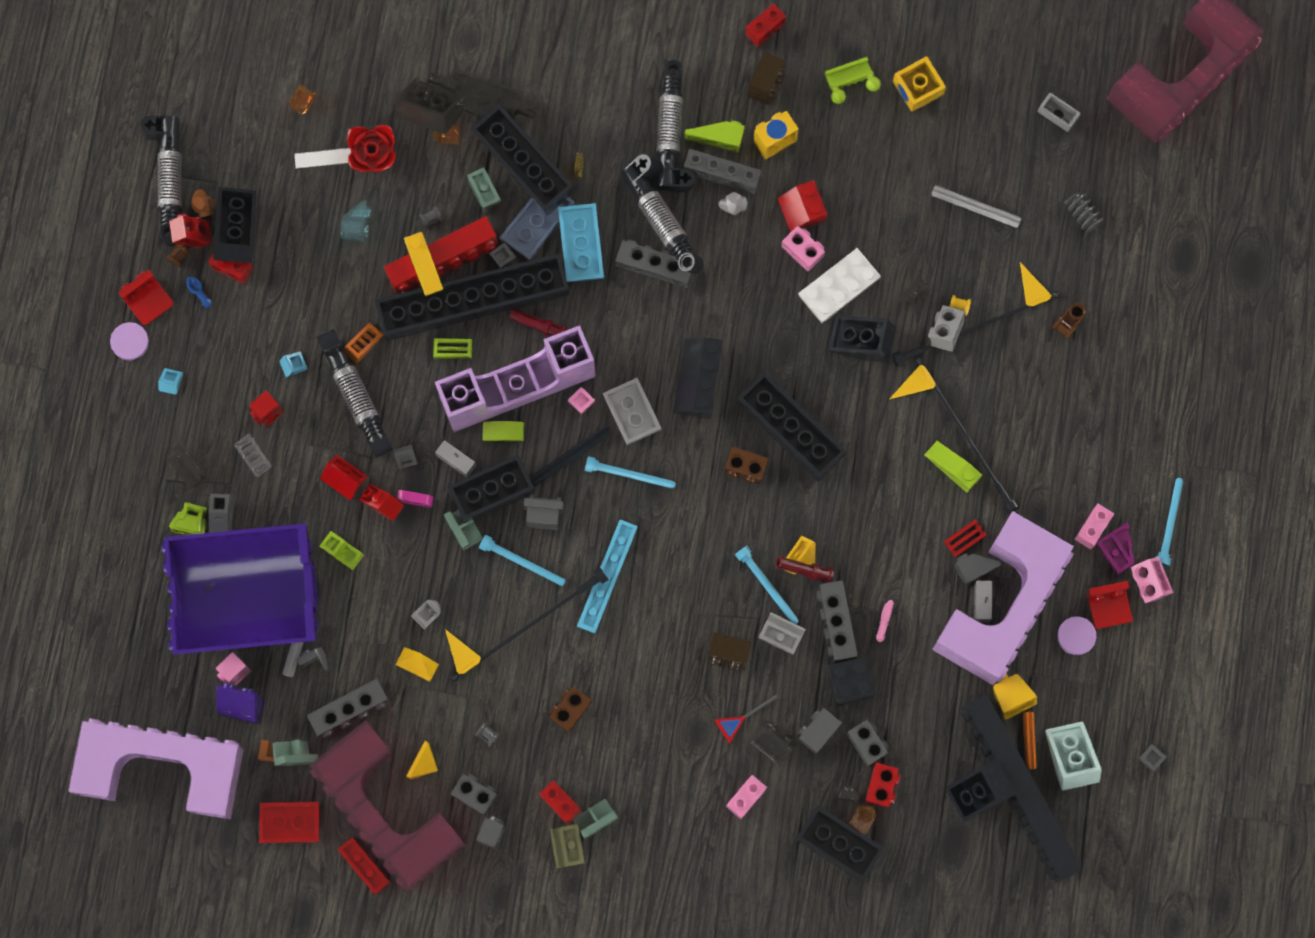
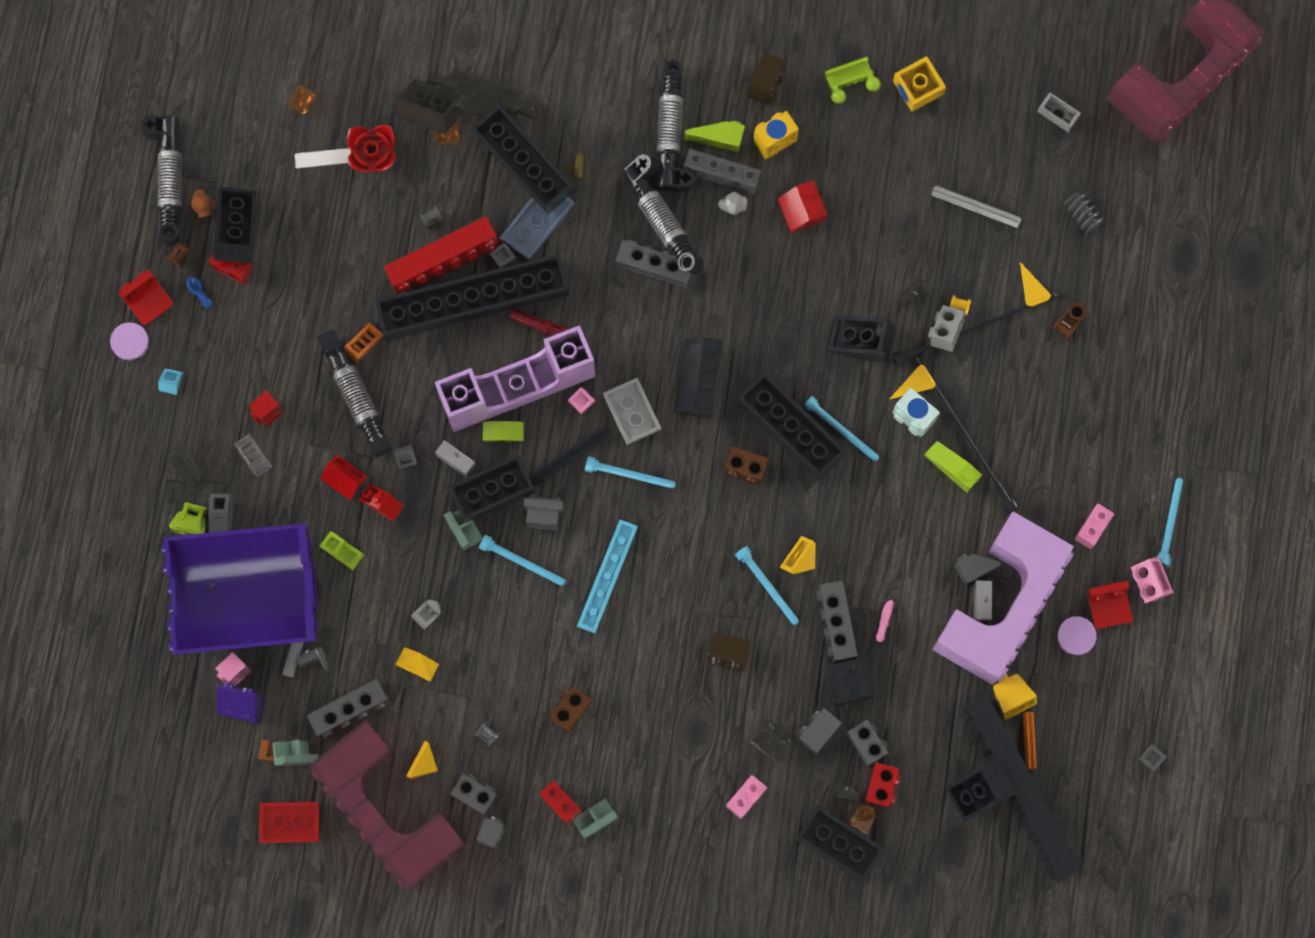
(107, 748): lavender arch -> none
(190, 231): red brick -> none
(293, 364): medium azure slope -> none
(354, 223): clear light blue slope -> none
(364, 865): red tile -> none
(415, 498): dark pink beam -> none
(423, 263): yellow slope -> none
(452, 355): lime tile -> none
(467, 659): piece -> none
(483, 189): sand green panel -> none
(567, 846): olive plate -> none
(581, 242): medium azure plate -> none
(730, 726): piece -> none
(765, 25): red brick -> none
(781, 633): light grey plate -> none
(798, 251): bright pink brick -> none
(813, 406): none -> medium azure piece
(813, 571): dark red pin -> none
(839, 285): white plate -> none
(915, 413): none -> light aqua brick
(952, 547): red tile -> none
(1073, 756): light aqua slope -> none
(1117, 548): magenta wing -> none

